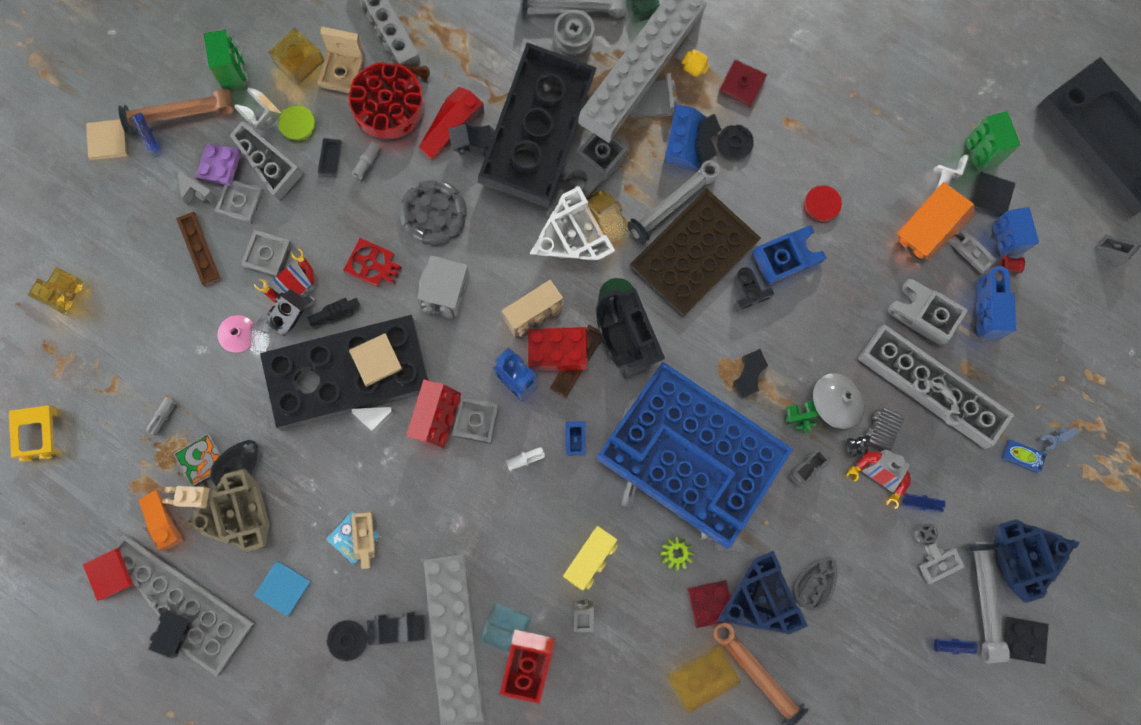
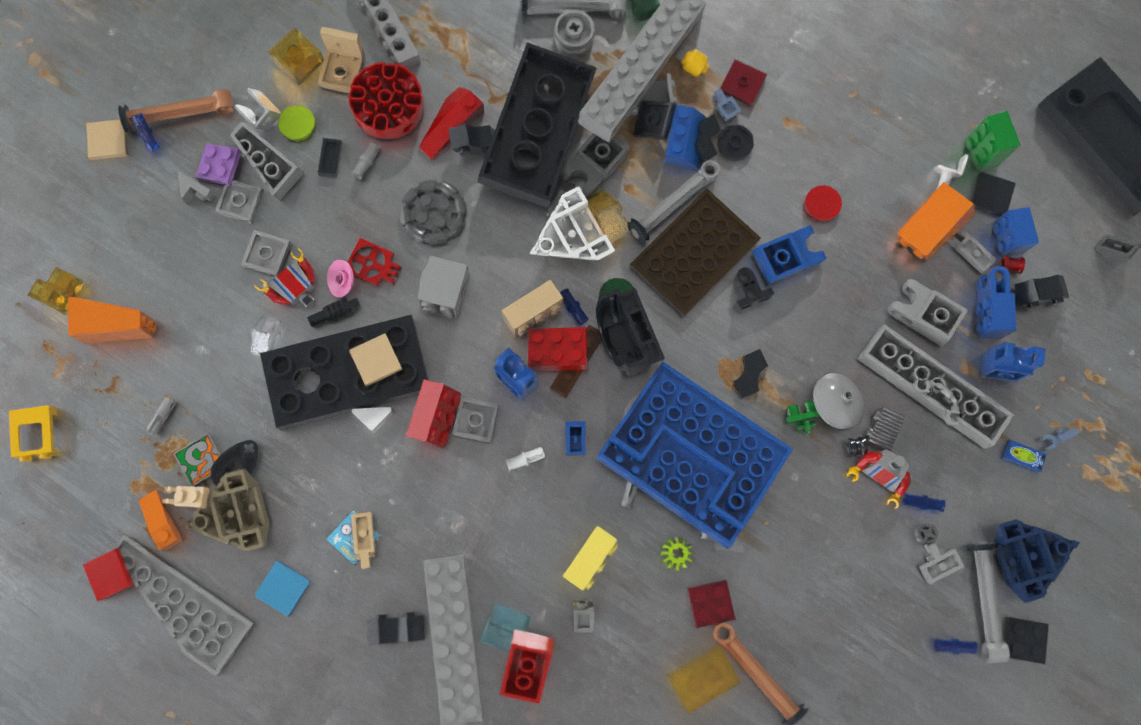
(104, 322): none -> orange slope
(170, 633): black brick -> none
(198, 248): reddish brown tile -> none
(225, 60): green brick -> none
(238, 342): bright pink dish -> none
(286, 312): black brick -> none
(340, 278): none -> bright pink dish
(347, 640): black tile -> none
(423, 71): reddish brown piece -> none
(573, 307): none -> clear blue pin
(654, 120): none -> black tile
(726, 106): none -> sand blue plate
(764, 599): dark blue wedge -> none
(805, 579): dark grey piece -> none
(809, 467): flat silver brick -> none
(1011, 362): none -> blue brick
(1042, 291): none -> black brick

